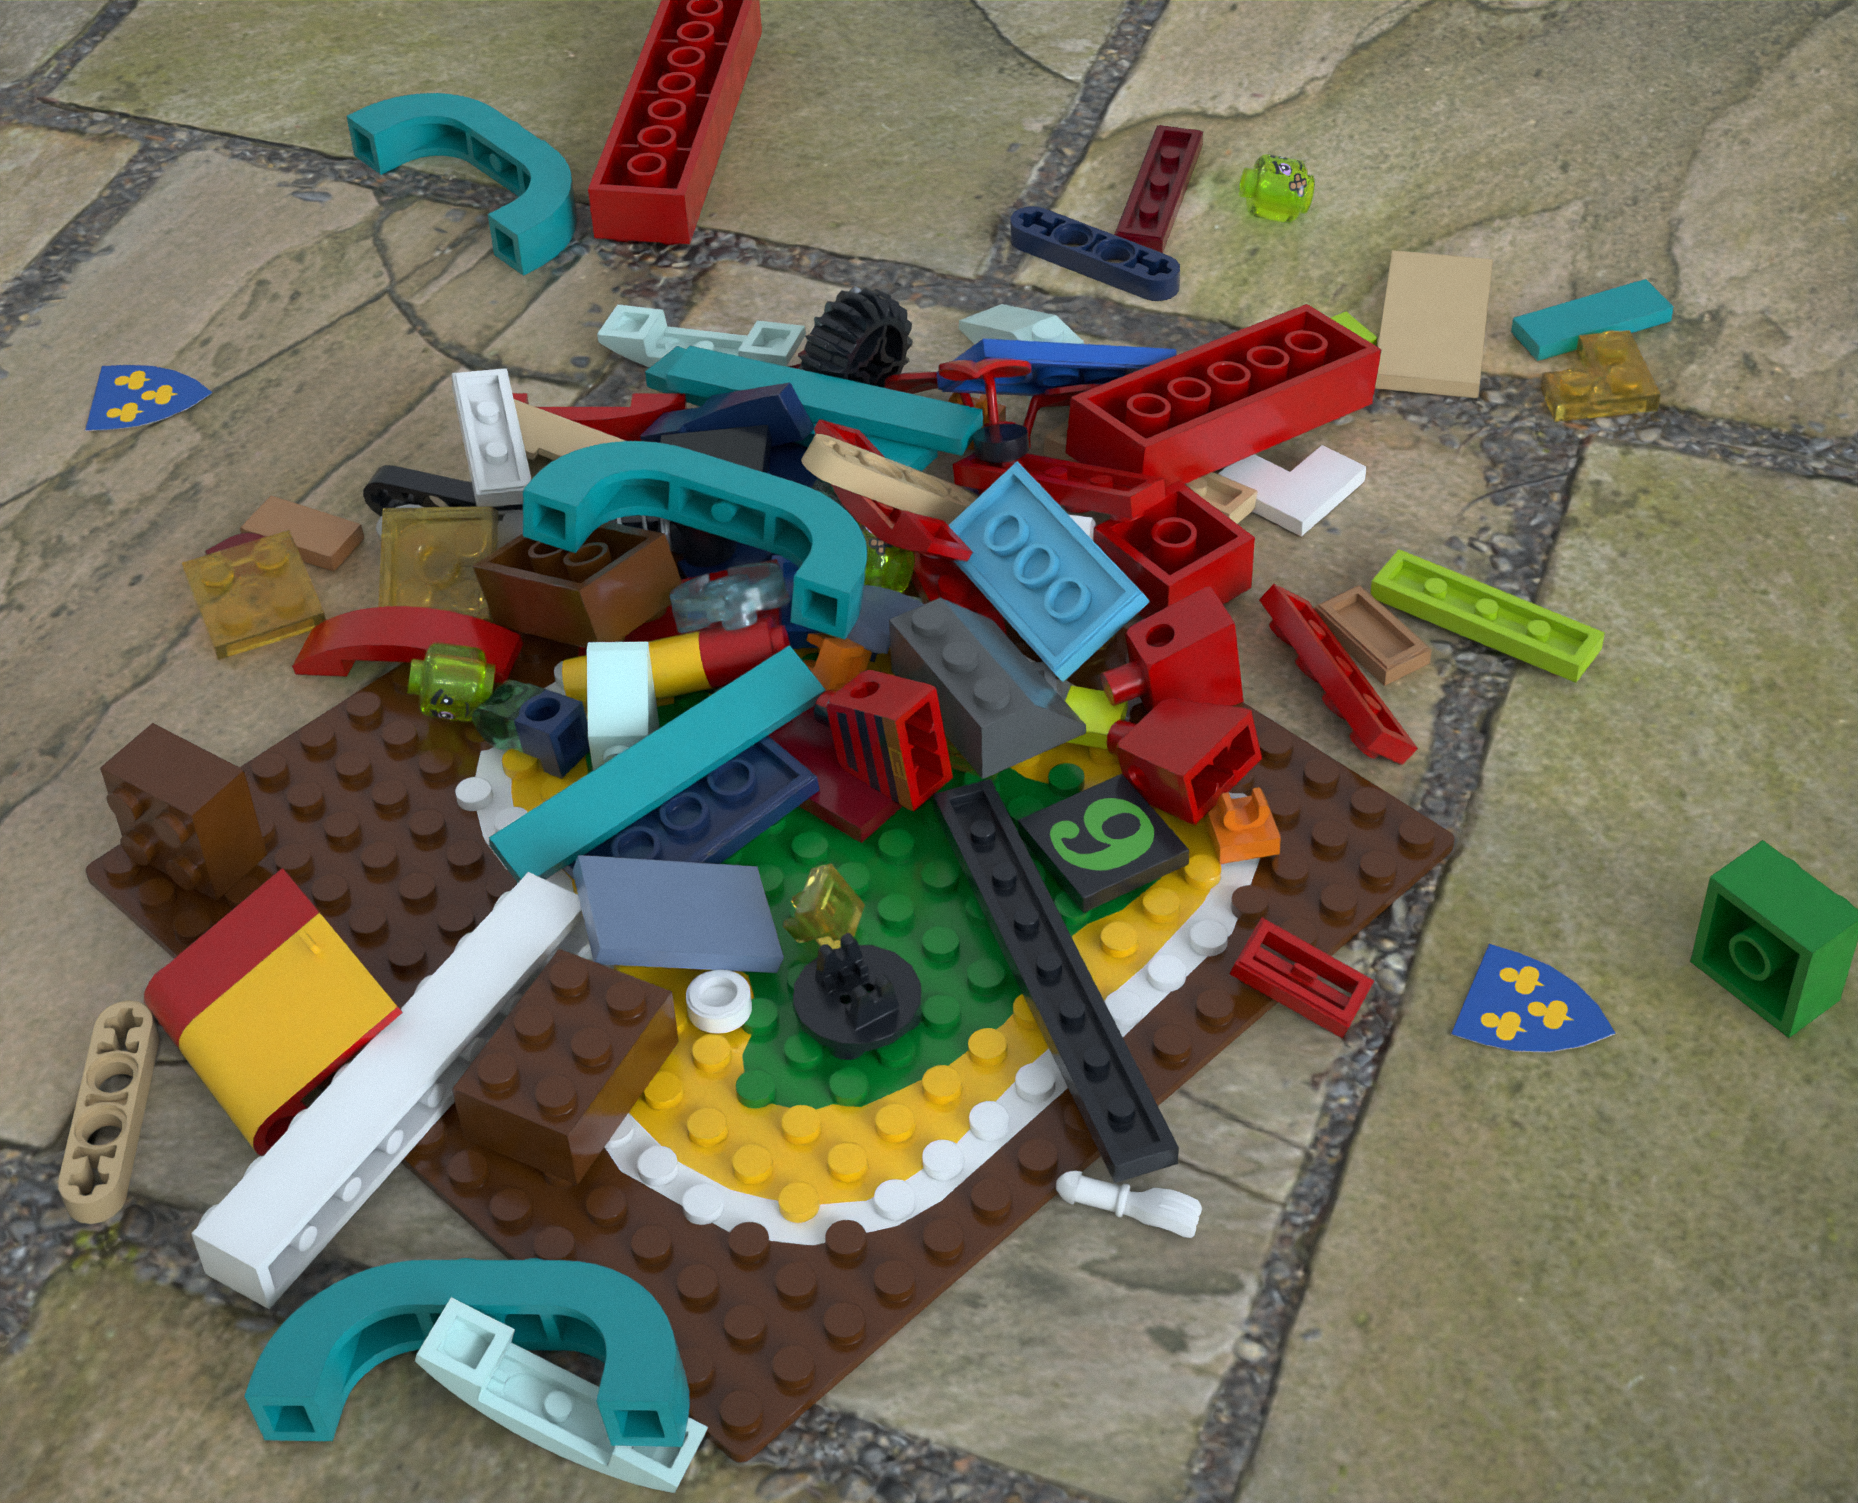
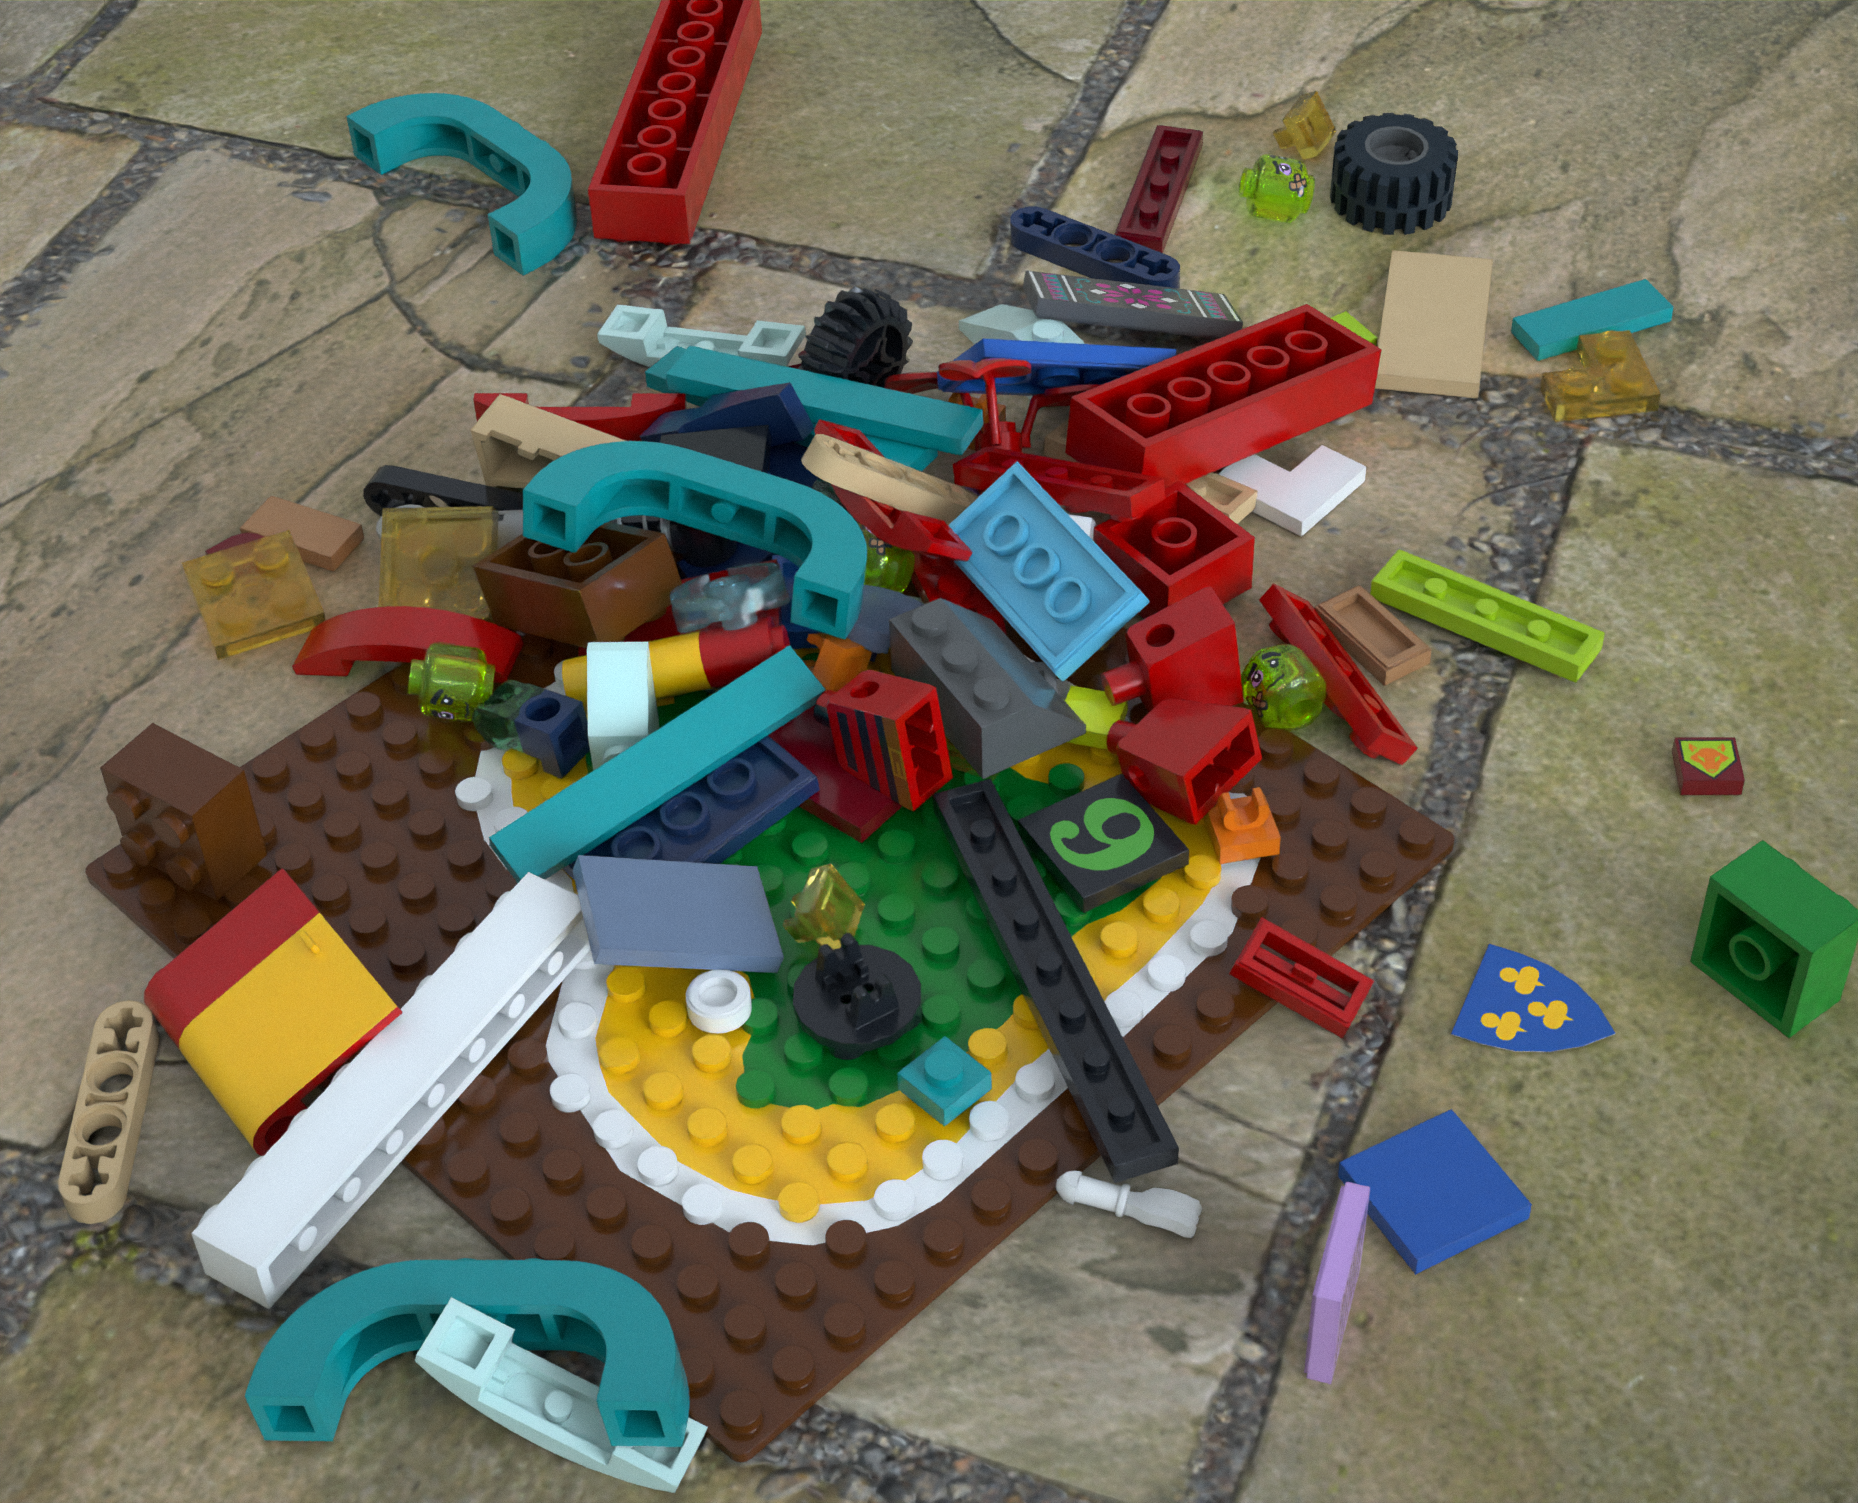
(141, 395): blue sticker -> none
(491, 436): white tile -> none
(566, 1066): reddish brown brick -> none
(944, 1081): none -> teal plate
(1001, 443): black tile -> none
(1130, 305): none -> dark grey tile
(1283, 687): none -> clear neon green head
(1306, 126): none -> clear yellow tile
(1336, 1282): none -> lavender tile
(1393, 173): none -> black wheel
(1435, 1191): none -> blue tile
(1708, 766): none -> tile

